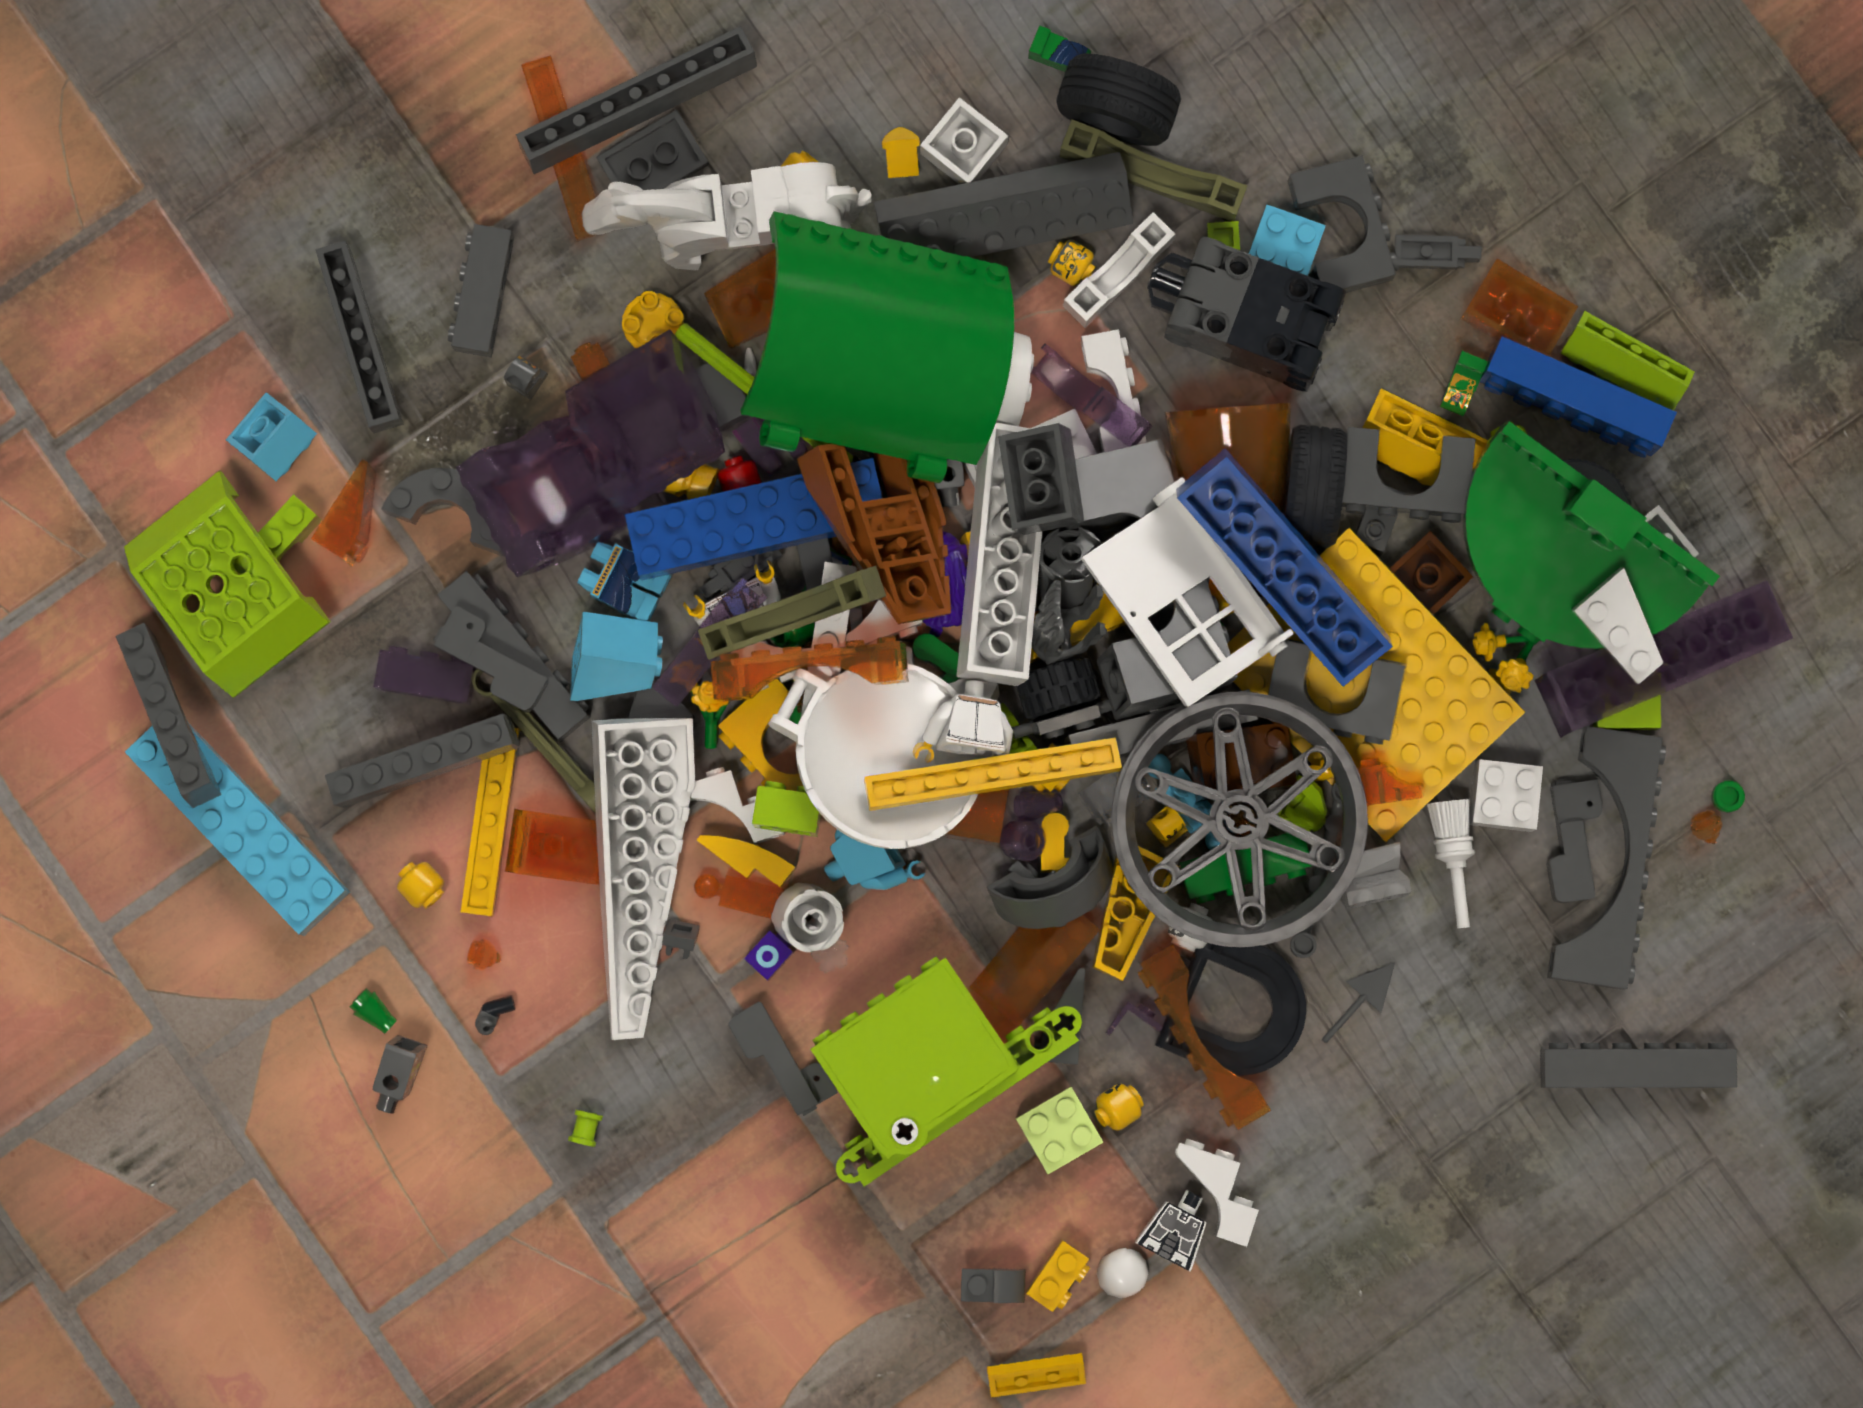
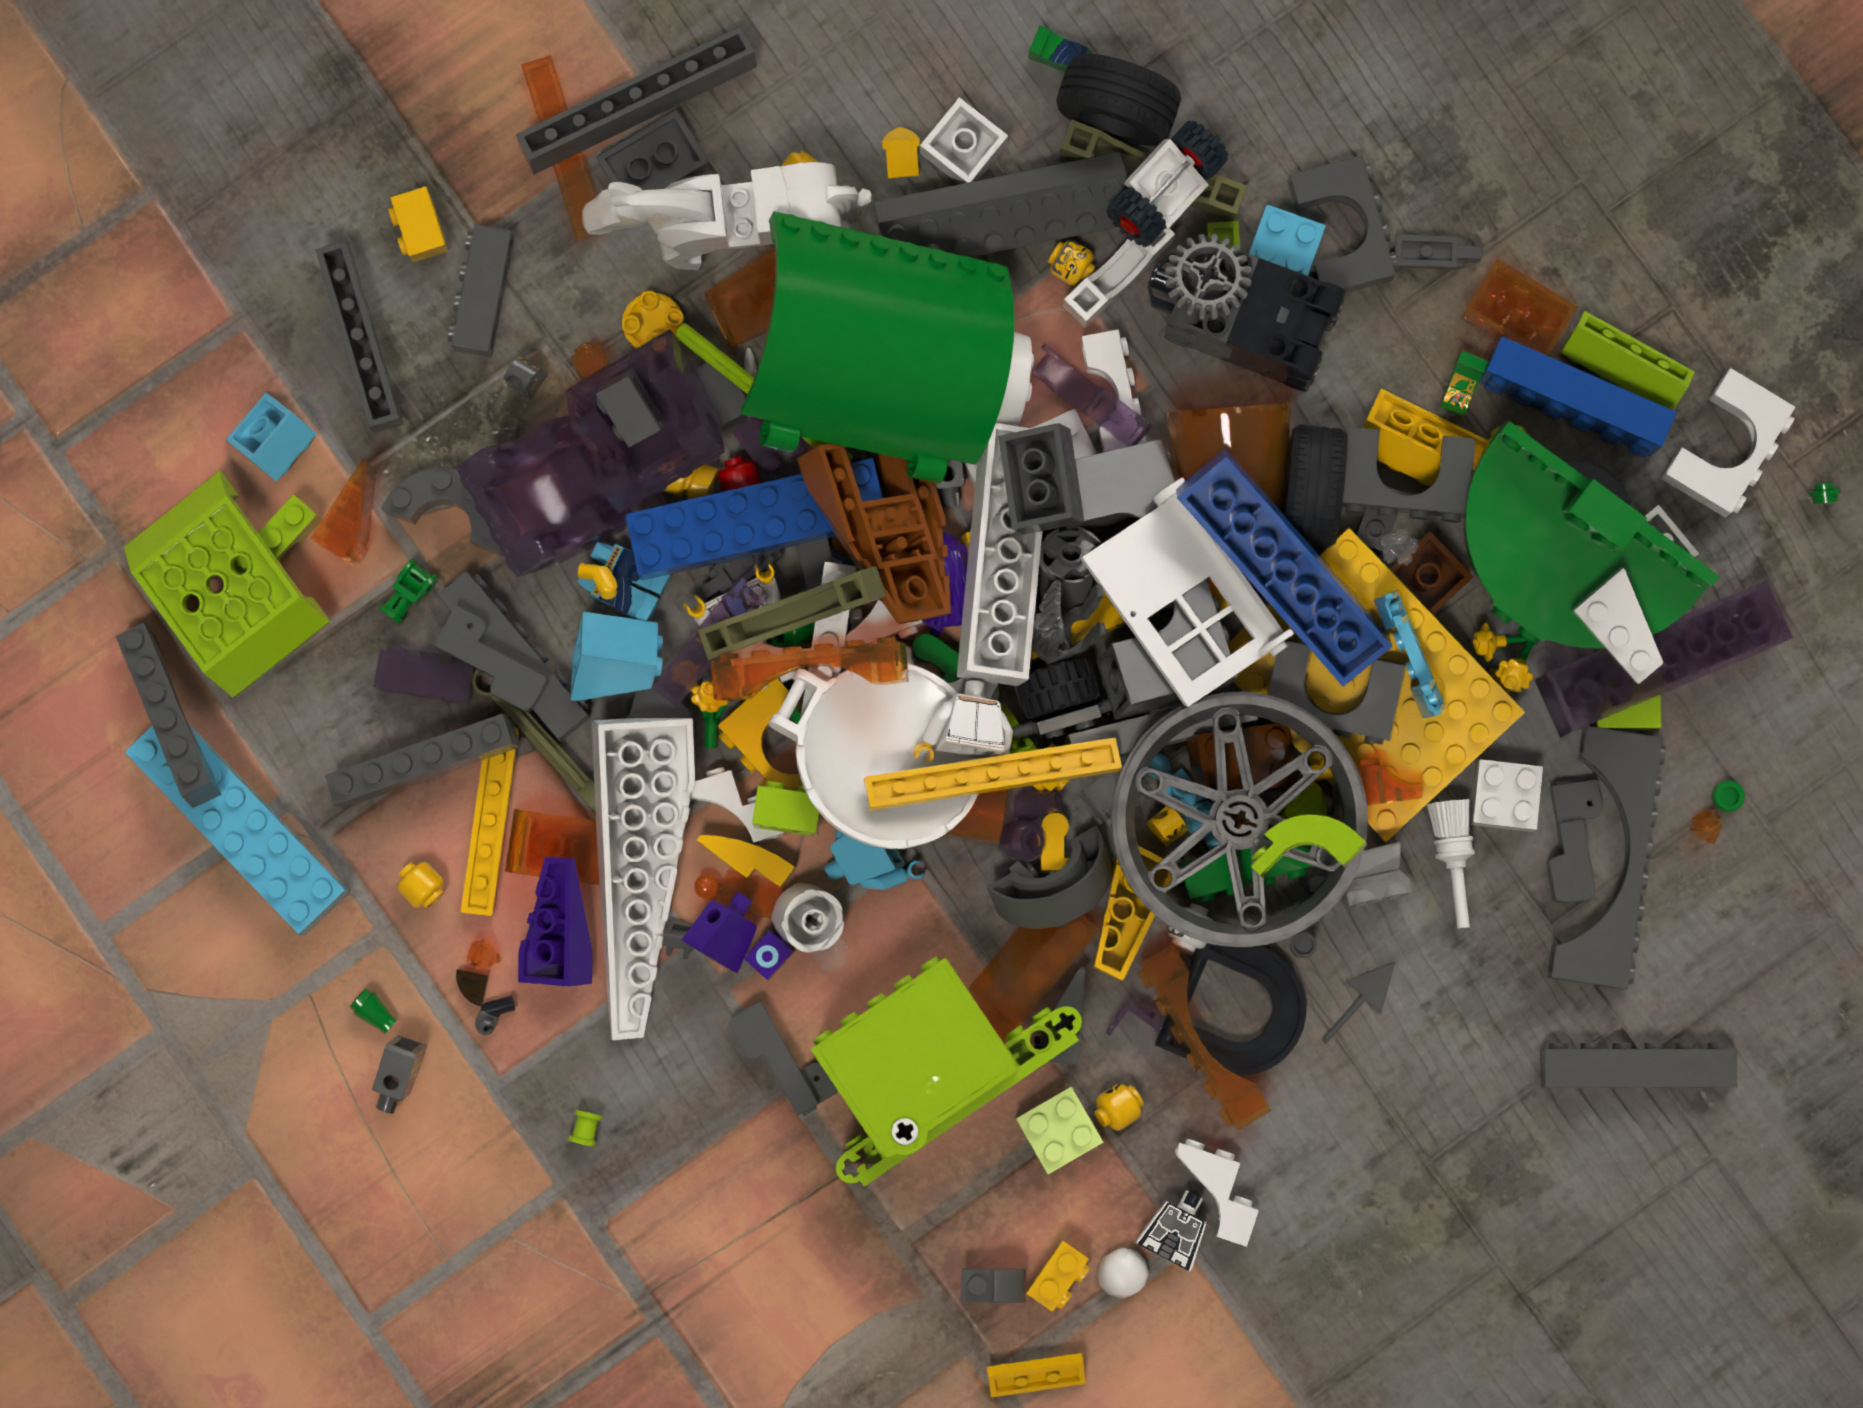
(408, 590): none -> green connector
(418, 224): none -> yellow brick
(472, 986): none -> dark brown tile
(558, 935): none -> dark purple wedge
(602, 578): none -> yellow arm
(629, 408): none -> dark grey brick
(723, 932): none -> dark purple torso
(1167, 183): none -> plate
(1220, 284): none -> light grey gear
(1311, 830): none -> lime arch
(1399, 547): none -> clear plant
(1426, 693): none -> medium azure wedge
(1763, 416): none -> white arch
(1824, 493): none -> green plate

